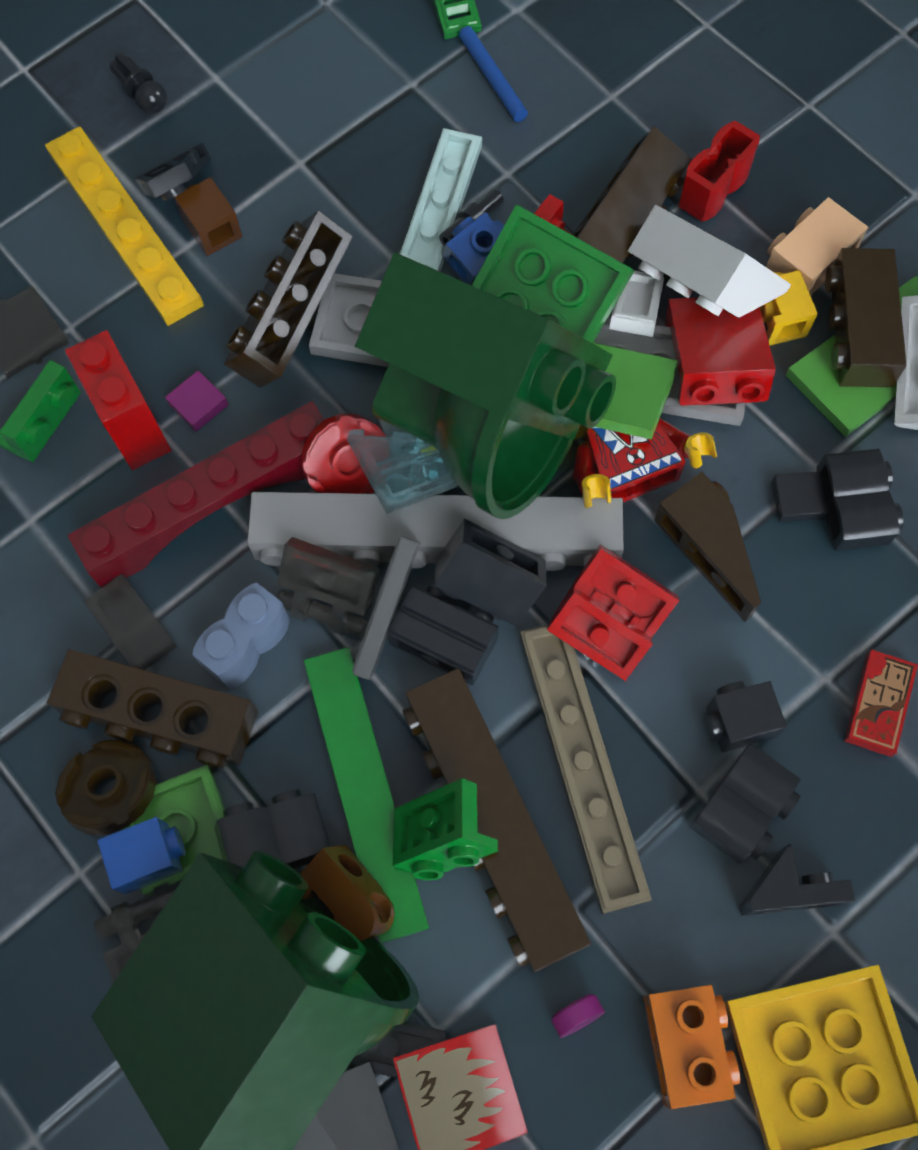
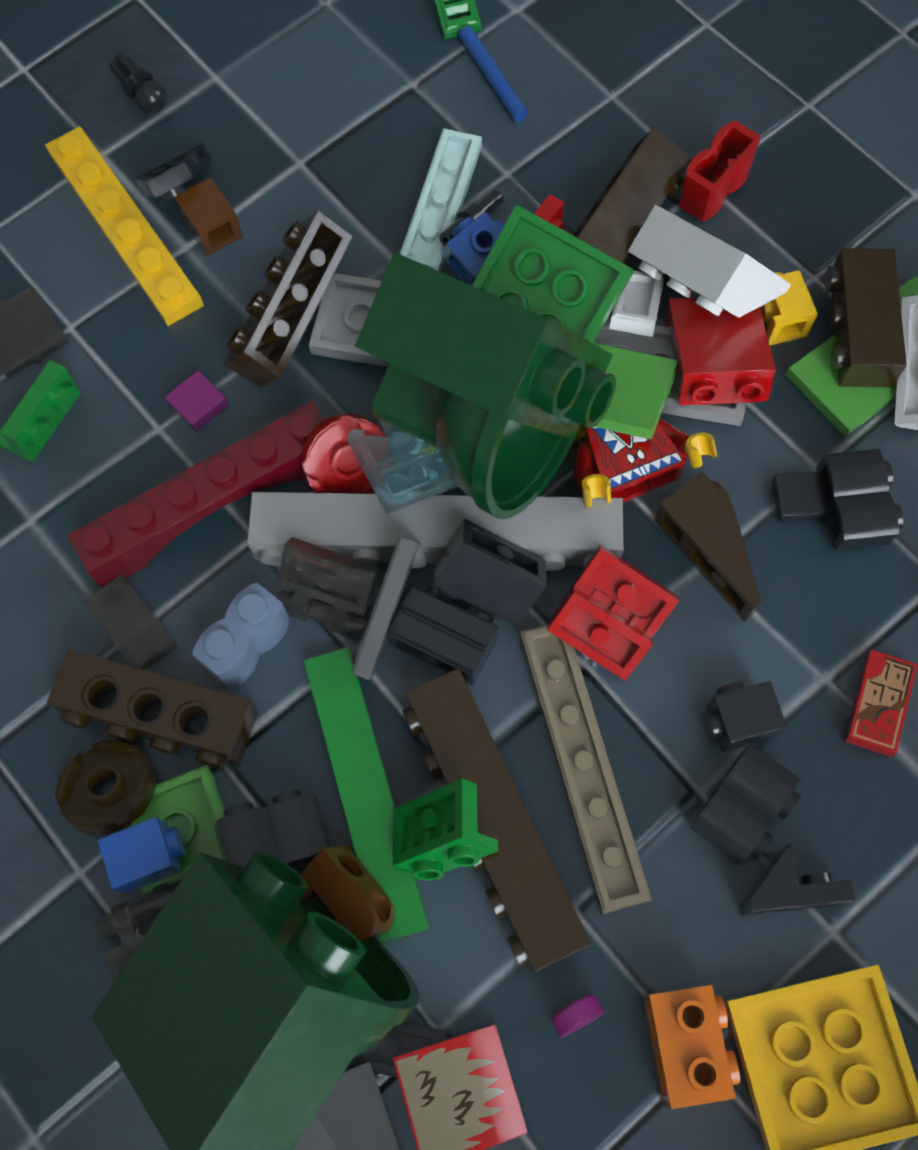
(118, 400): red brick -> none
(816, 243): light nougat brick -> none

